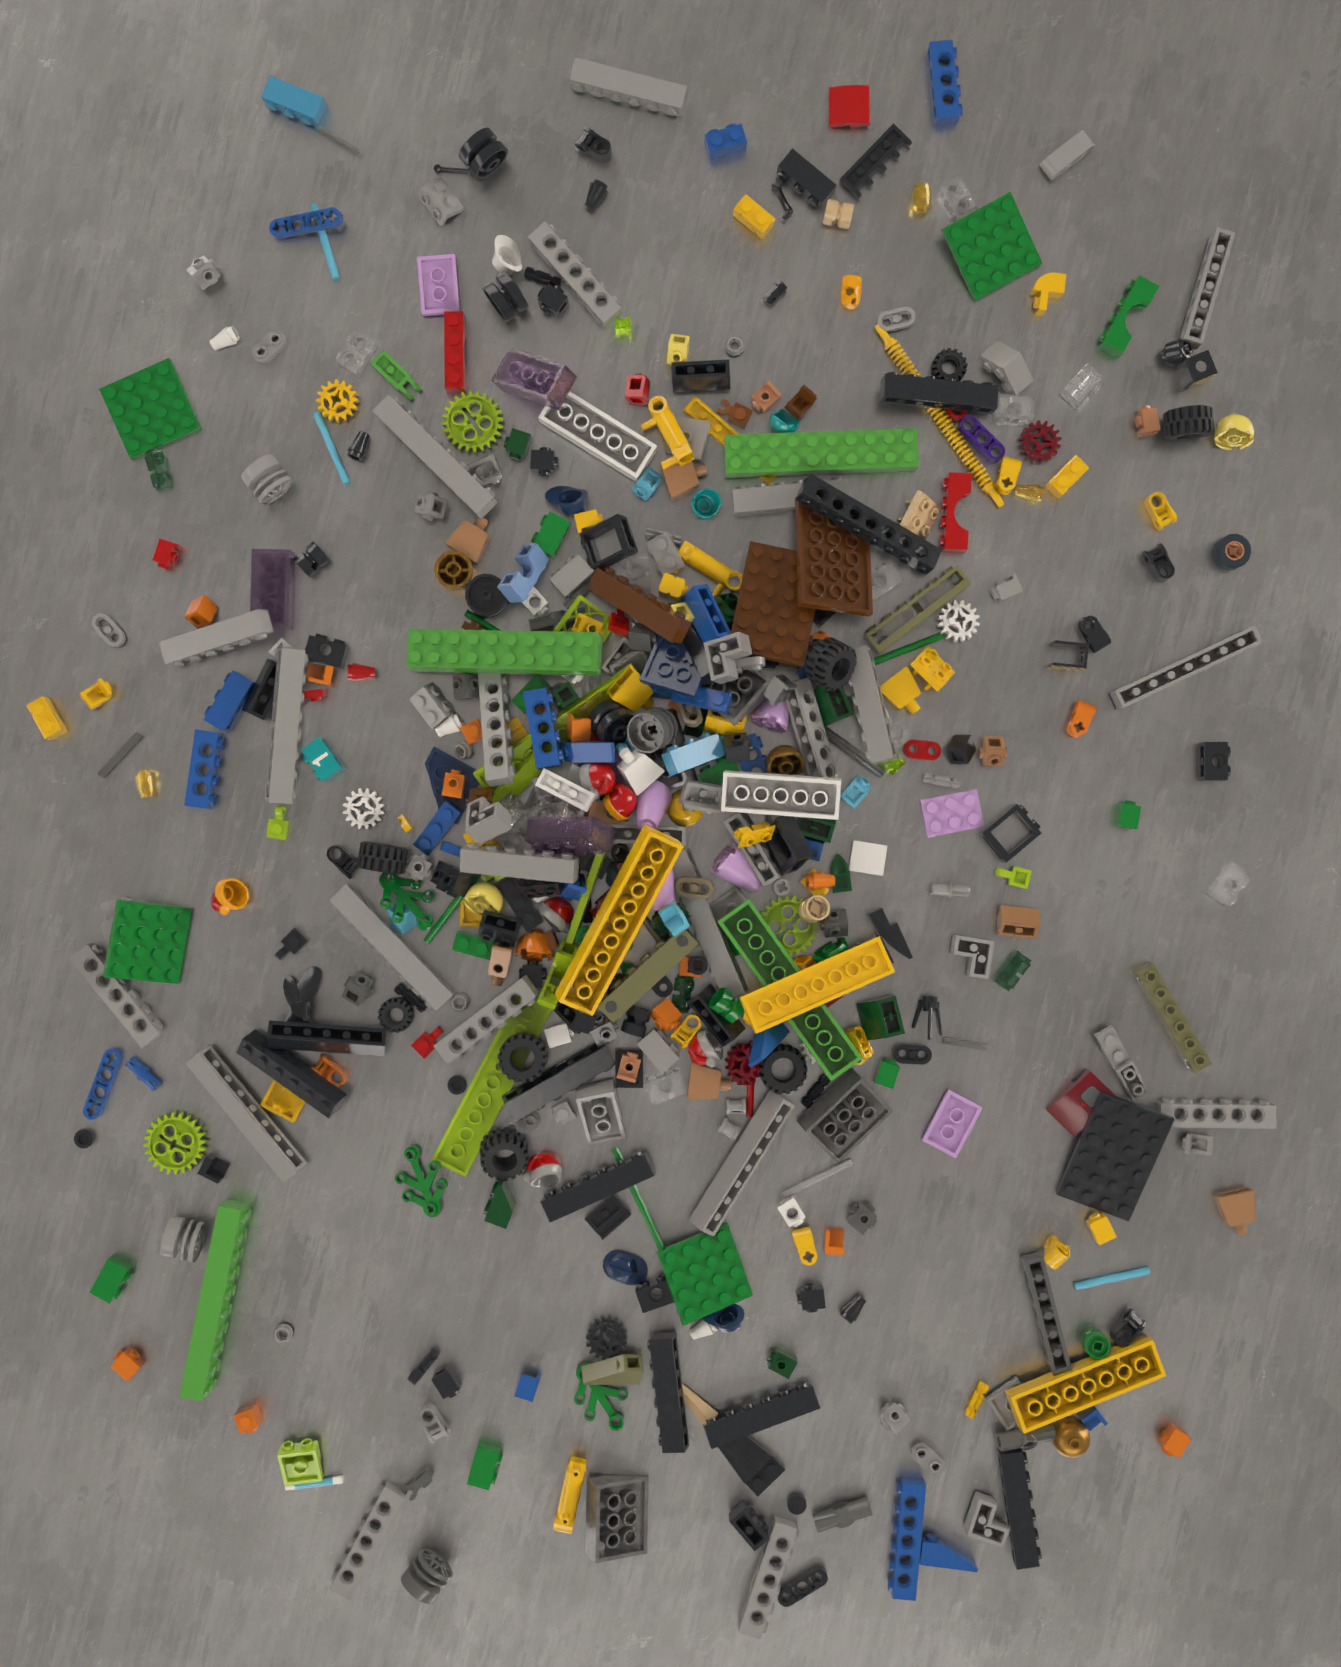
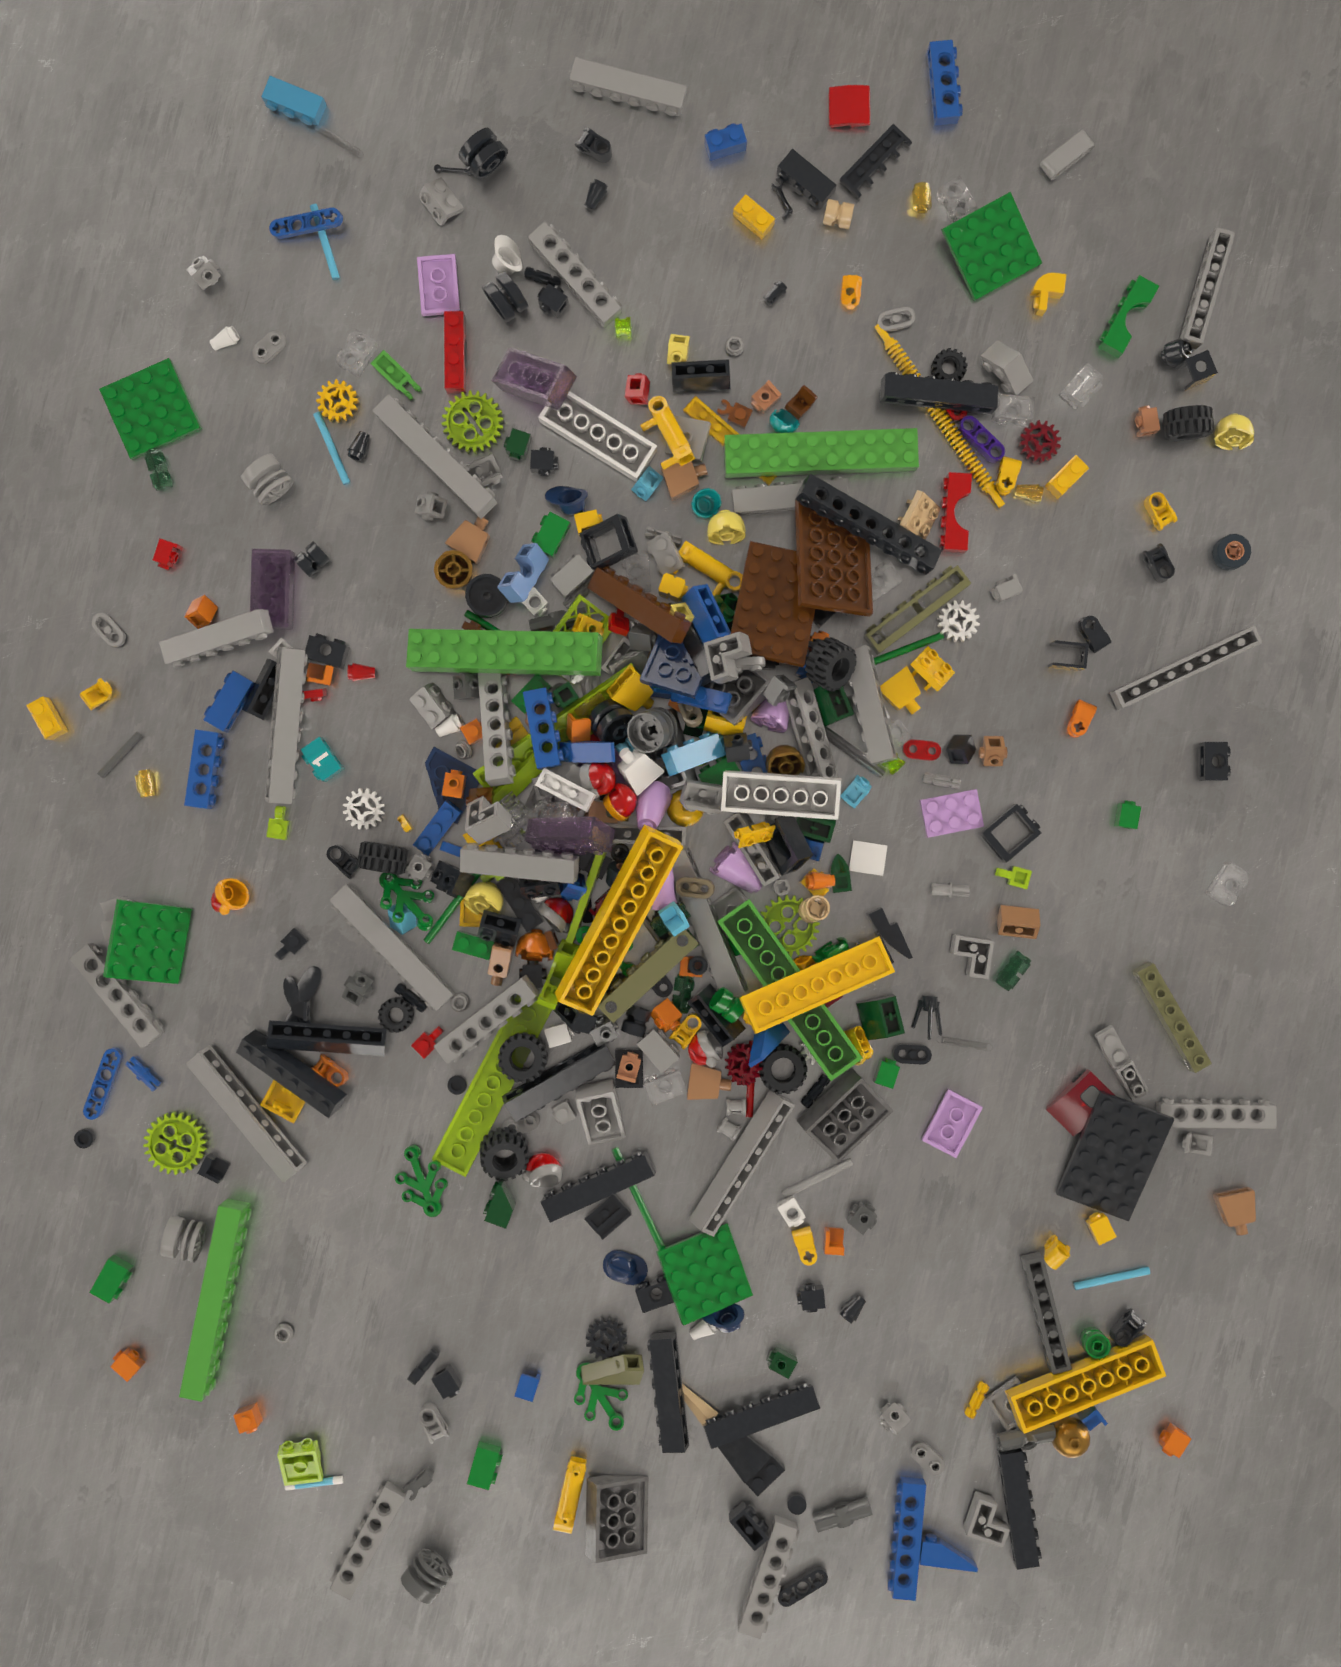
(726, 527): none -> light yellow cylinder
(835, 923): dark grey brick -> none

